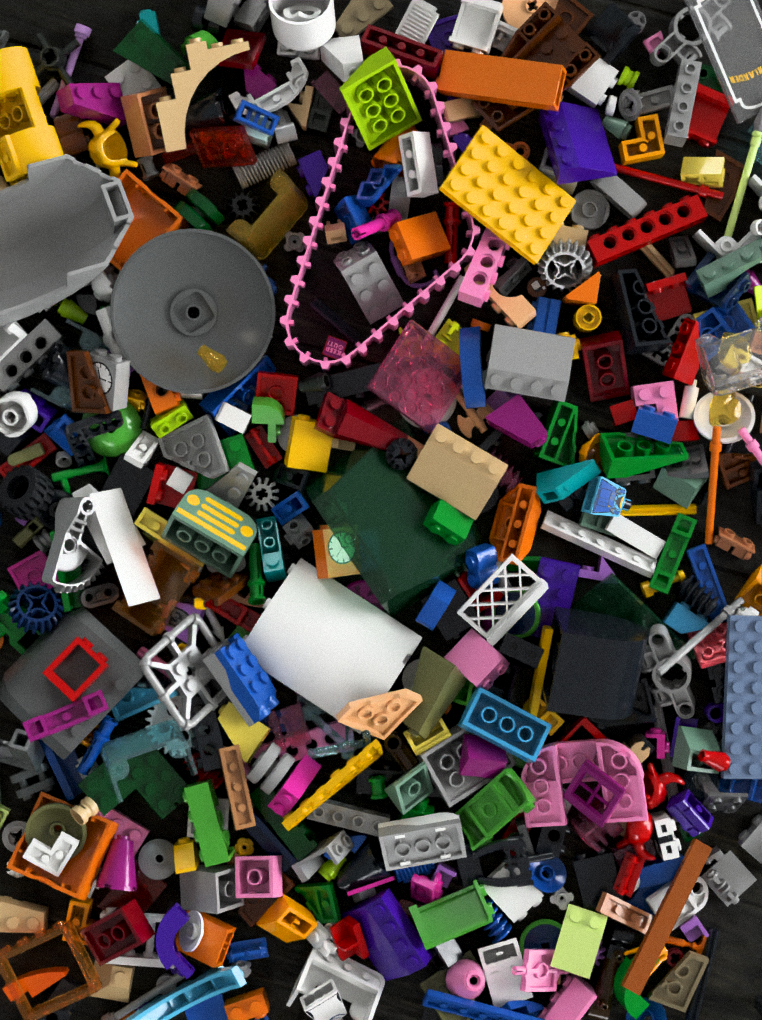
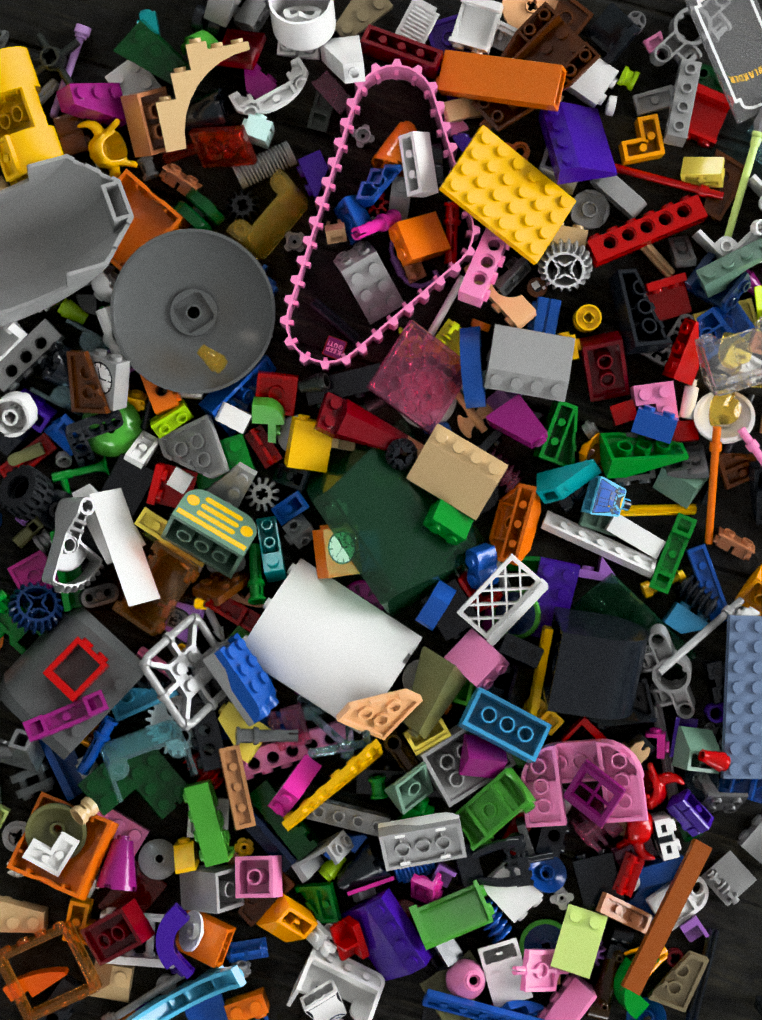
(255, 735): none -> dark grey pin
(259, 111): blue slope -> none
(268, 766): light grey wheel -> none
(285, 129): light grey piece -> none
(302, 112): tan slope -> none
(380, 99): lime slope -> none
(584, 293): orange slope -> none
(619, 128): sand green cone -> none
(625, 102): light grey gear -> none
(694, 946): orange piece -> none
(712, 648): coral tile -> none
(715, 854): light grey tile -> none

